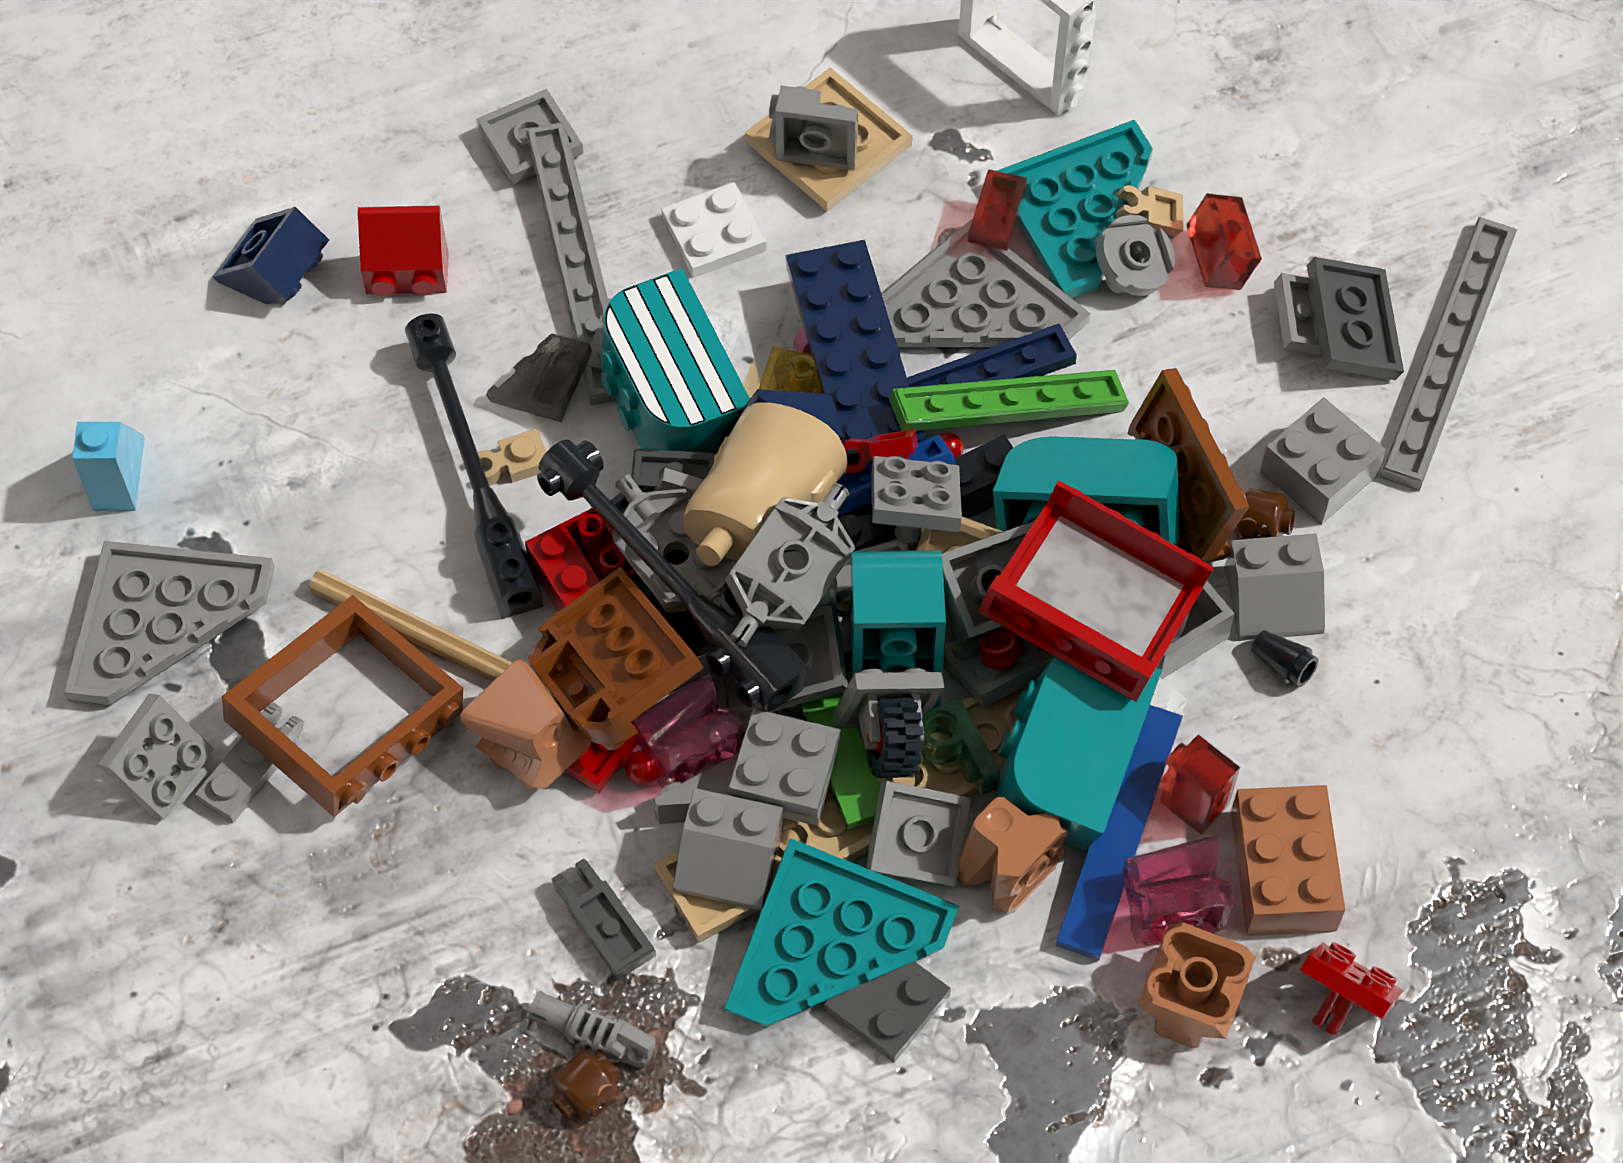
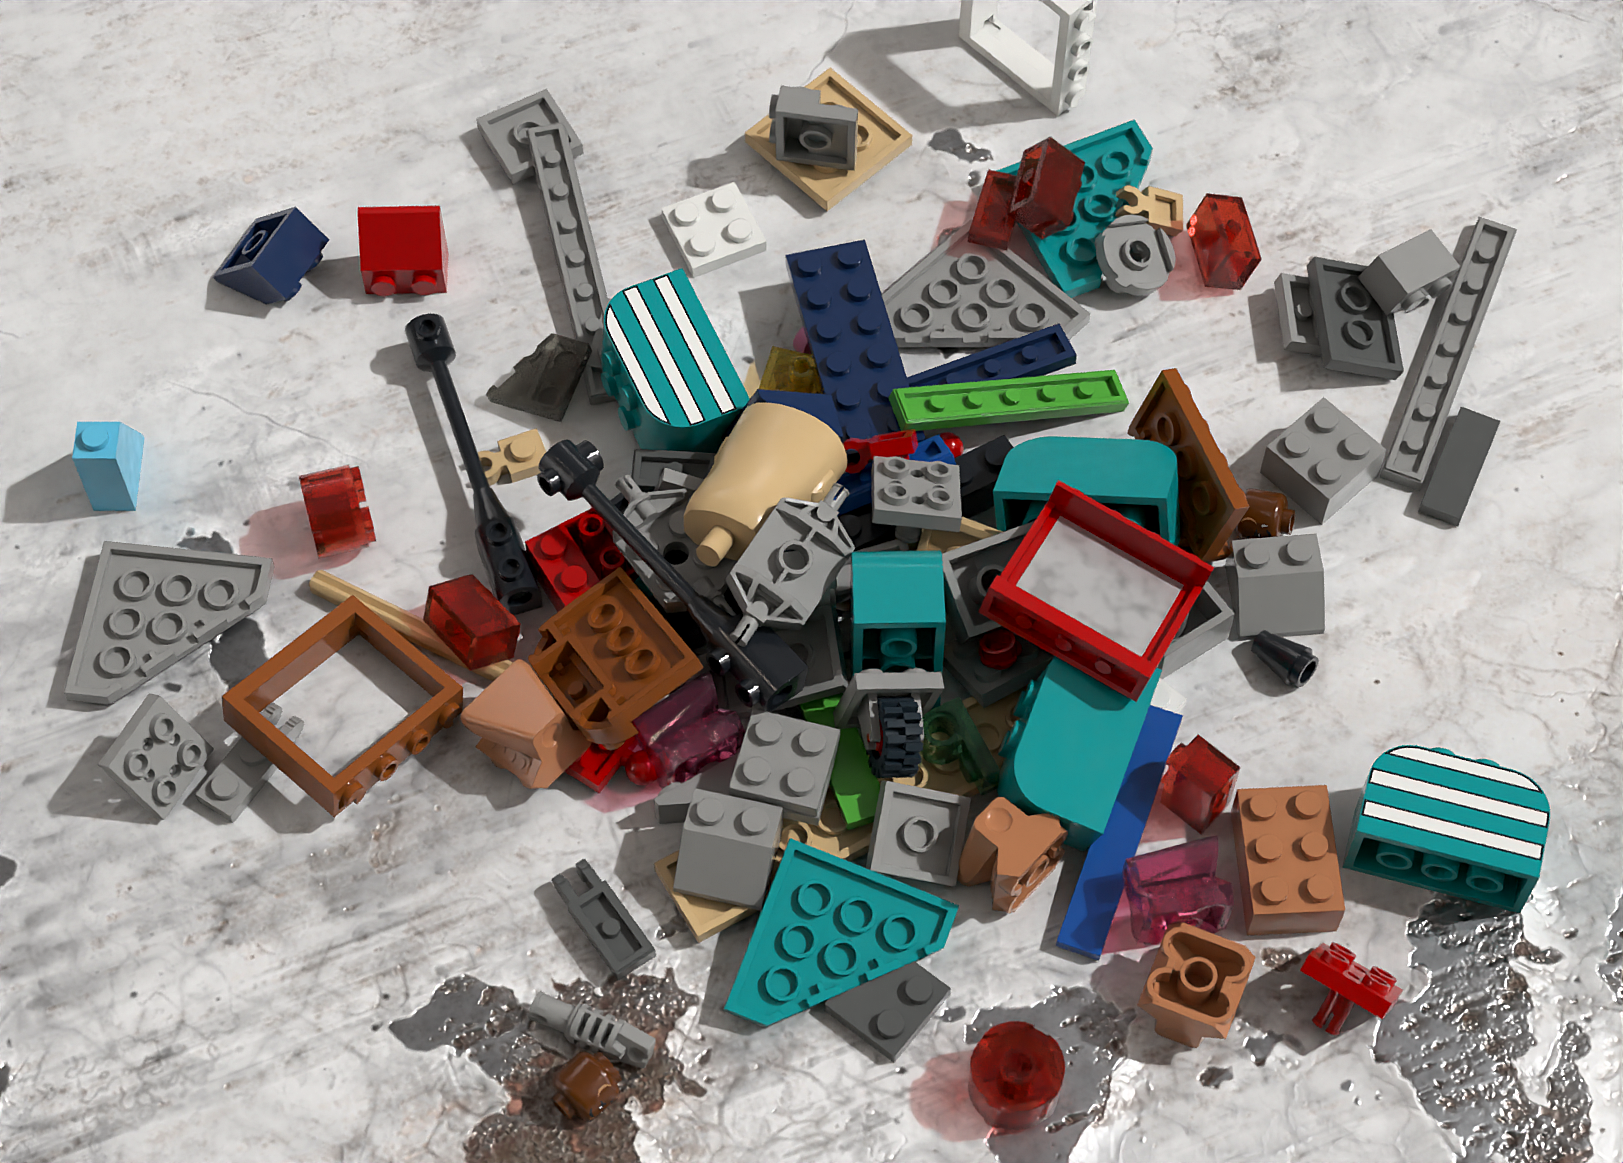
(335, 512): none -> clear red brick
(471, 622): none -> clear red brick
(1038, 1065): none -> clear red brick
(1046, 188): none -> clear red brick
(1410, 273): none -> light grey brick
(1450, 826): none -> teal brick
(1459, 466): none -> dark grey tile

